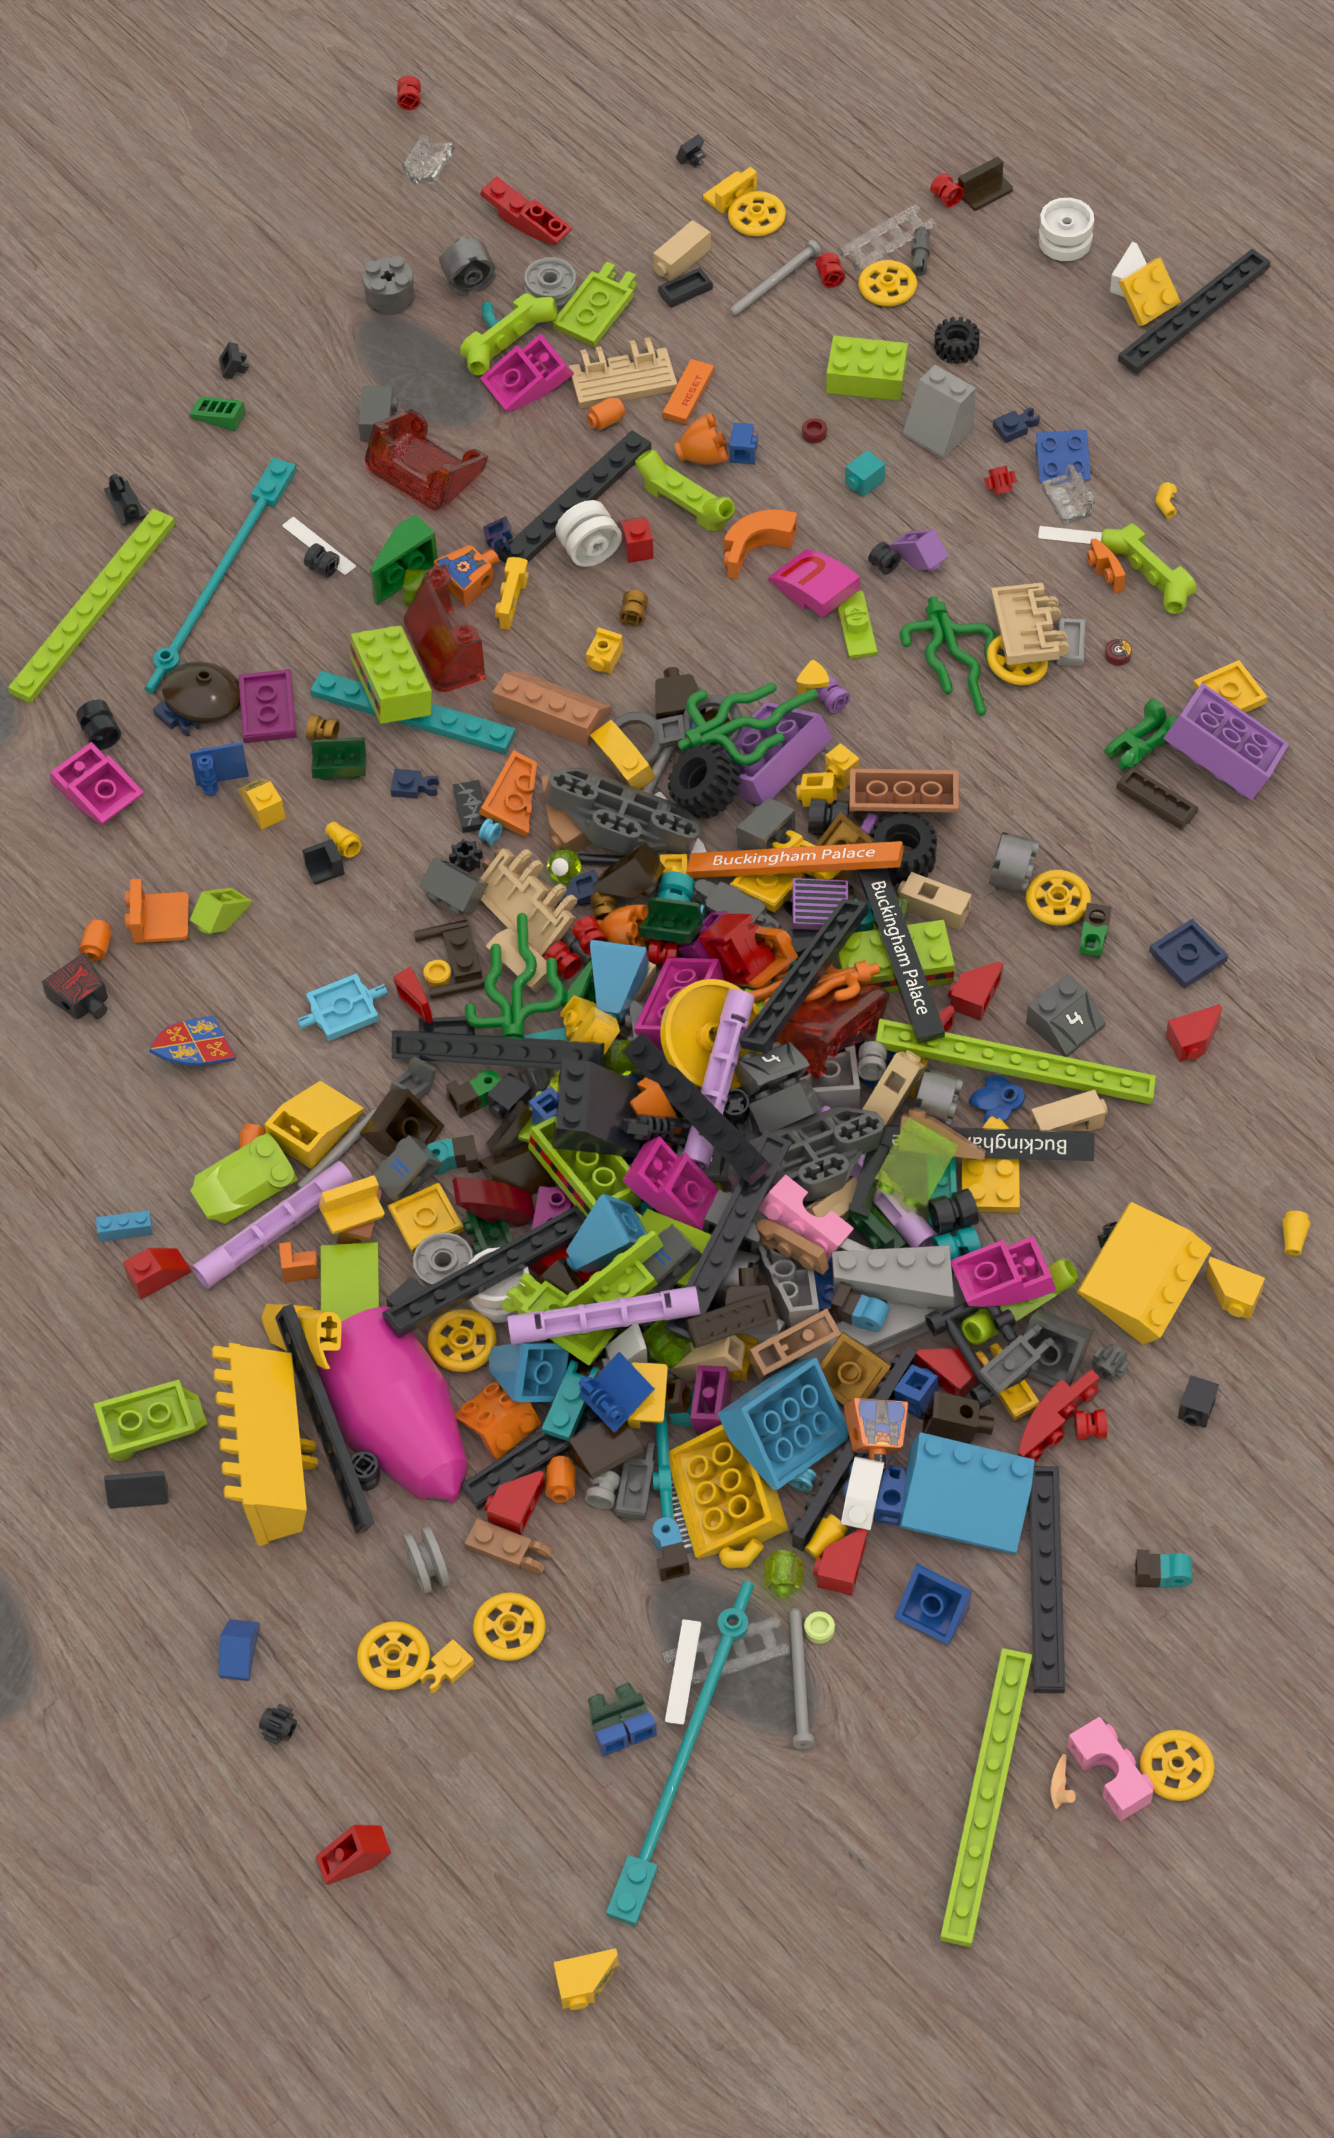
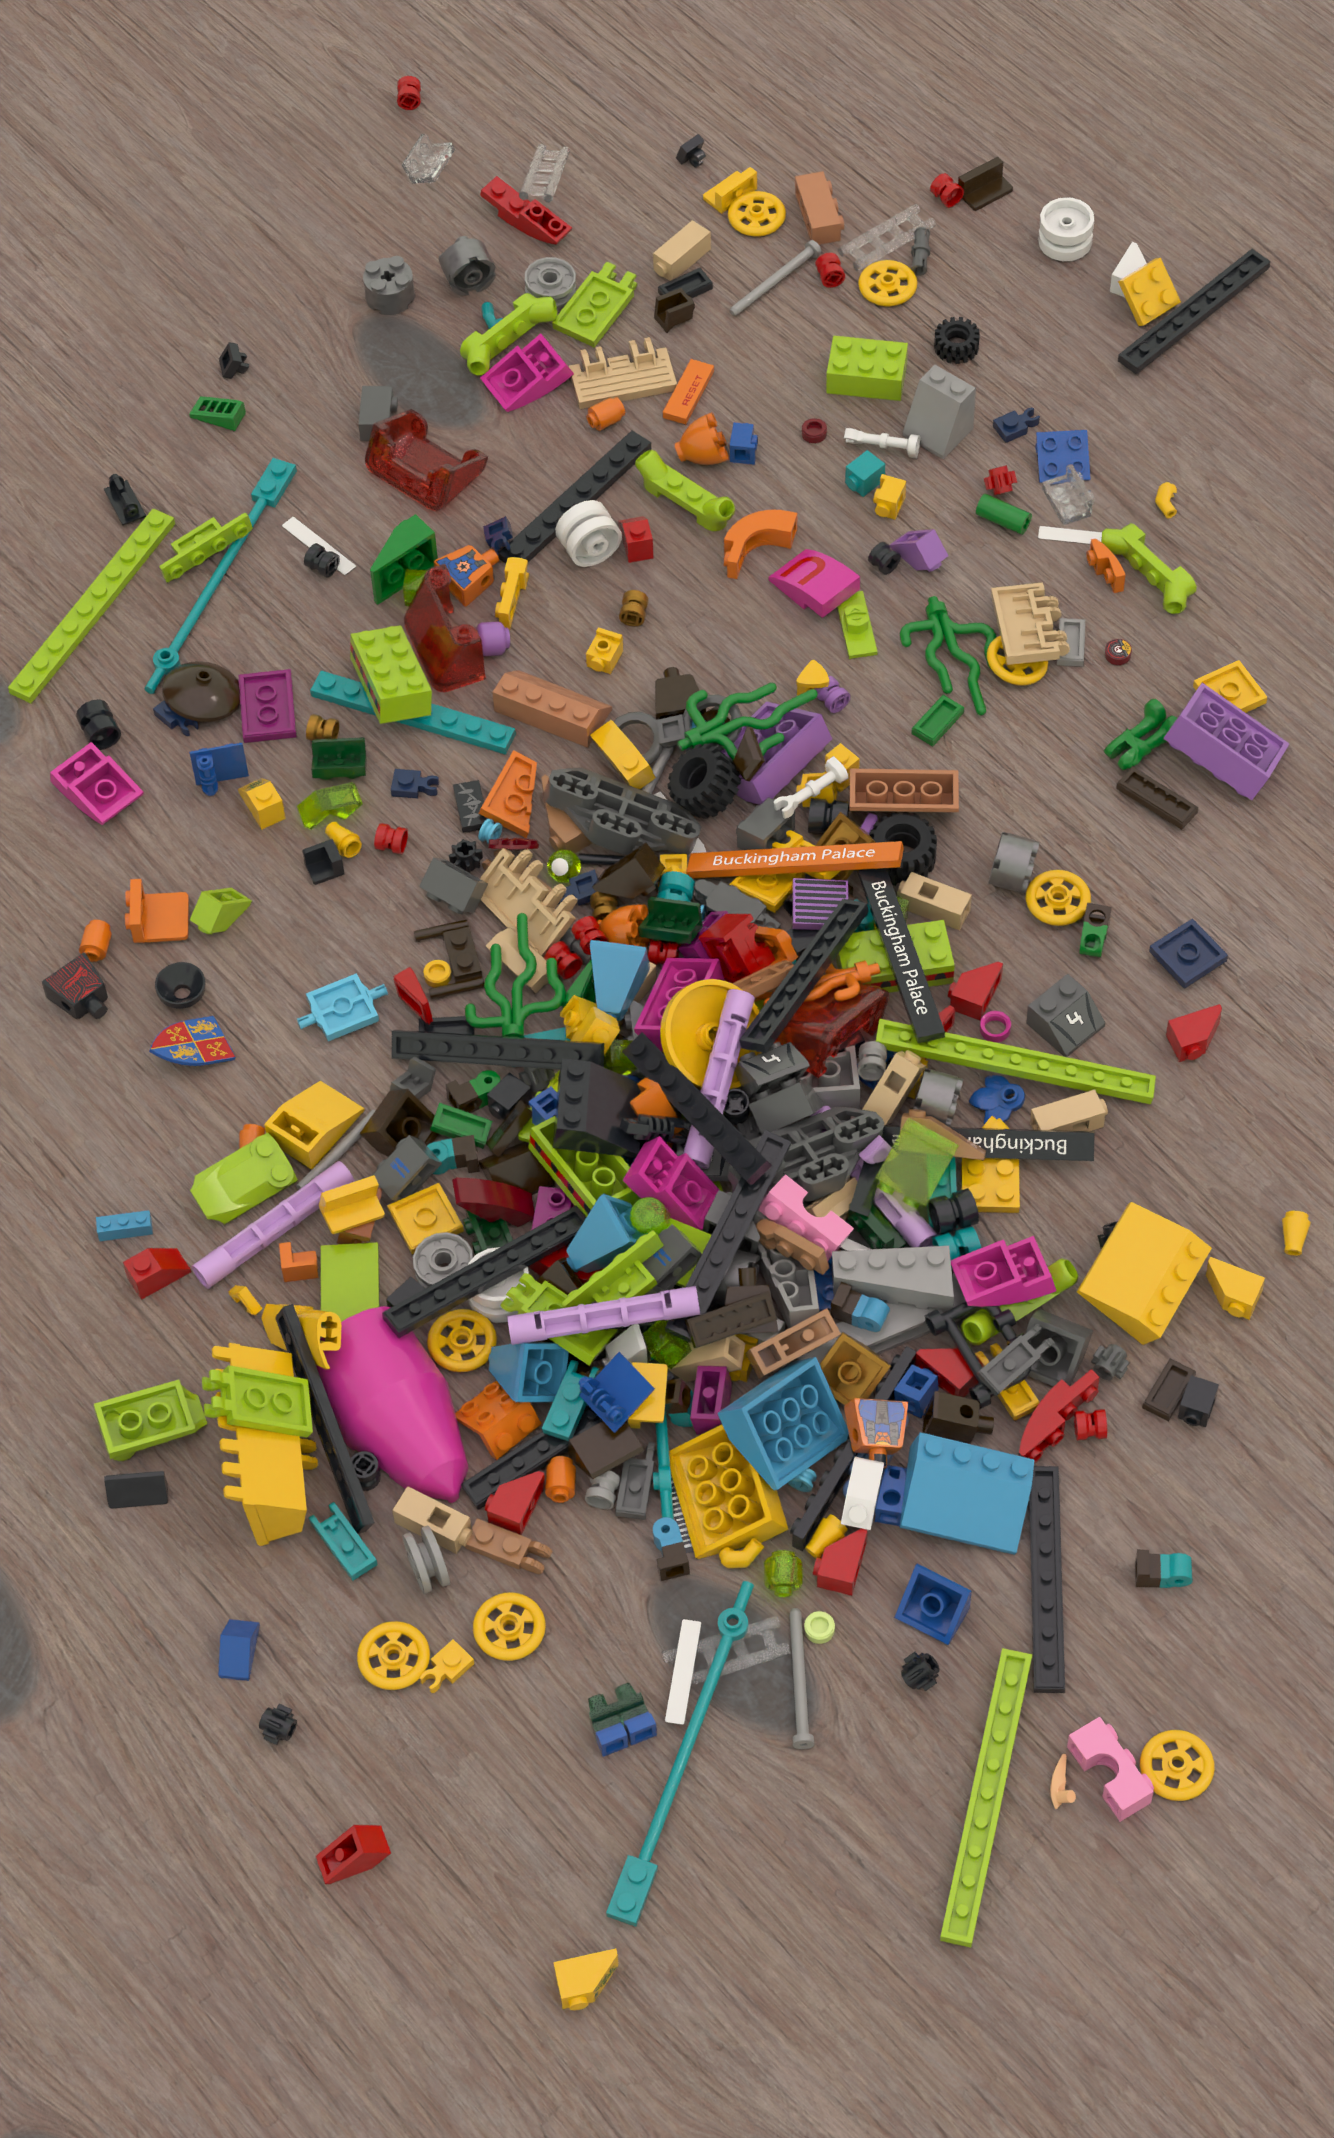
(180, 976): none -> black piece
(202, 543): none -> lime bracket
(242, 1294): none -> yellow tile
(260, 1400): none -> lime tile
(335, 800): none -> clear neon green slope
(344, 1543): none -> teal hinge
(391, 838): none -> red wheel
(448, 1525): none -> tan brick
(458, 1123): none -> green tile
(494, 638): none -> medium lavender head
(513, 844): none -> dark red wheel
(537, 165): none -> clear bar
(649, 1215): none -> clear neon green head
(673, 309): none -> dark brown window
(749, 755): none -> dark brown piece
(765, 979): none -> medium nougat hinge
(818, 208): none -> nougat brick
(836, 772): none -> white piece
(876, 1151): none -> lavender tile
(889, 496): none -> yellow brick
(911, 444): none -> white piece
(920, 1671): none -> black gear
(937, 720): none -> green tile
(995, 1016): none -> dark pink piece
(1003, 514): none -> green piece
(1168, 1389): none -> dark brown tile

